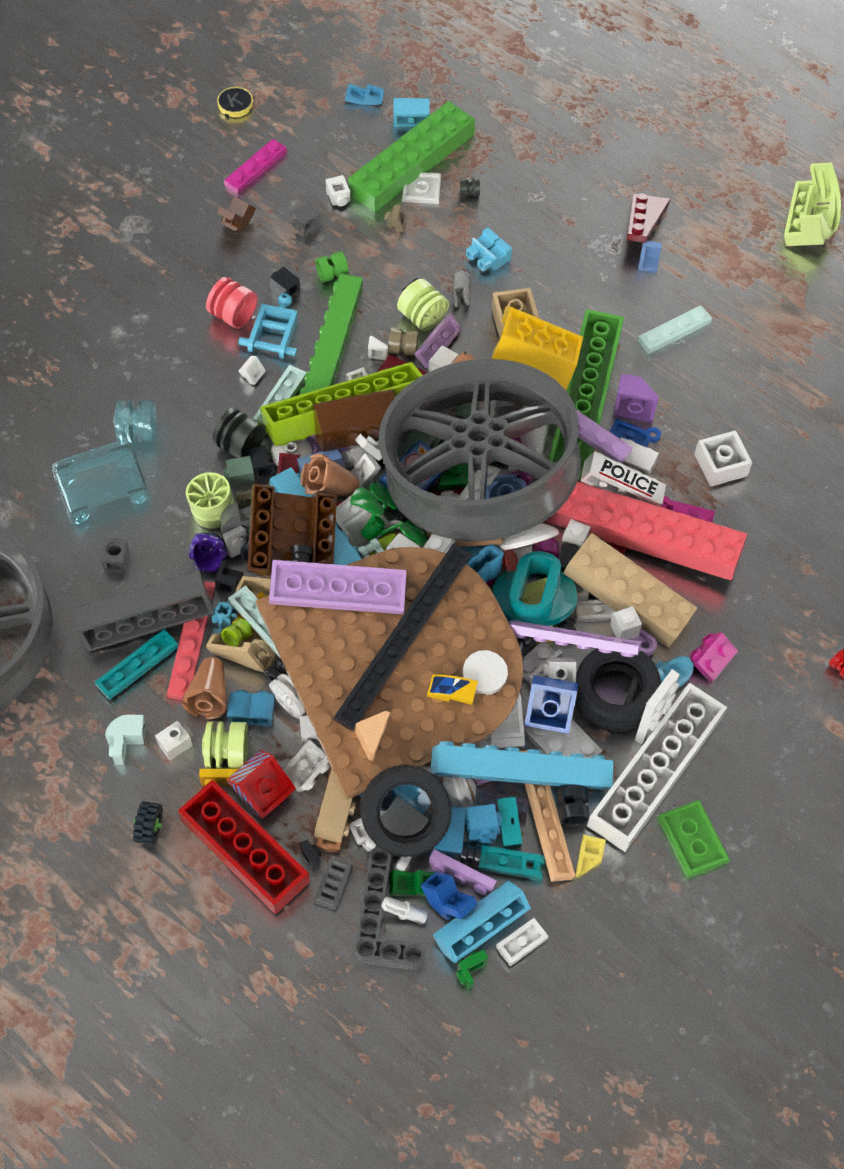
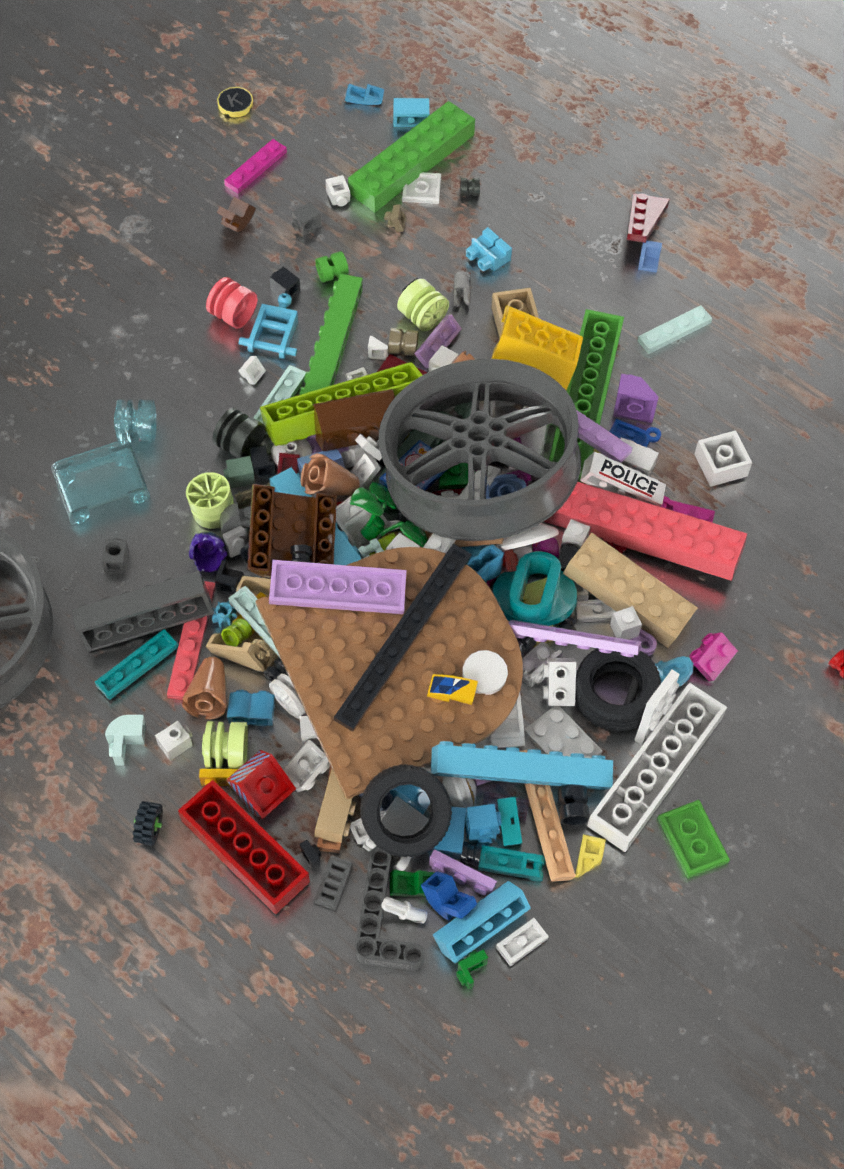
(371, 732): light nougat slope -> none
(551, 704): brick -> none
(813, 229): yellowish green piece -> none

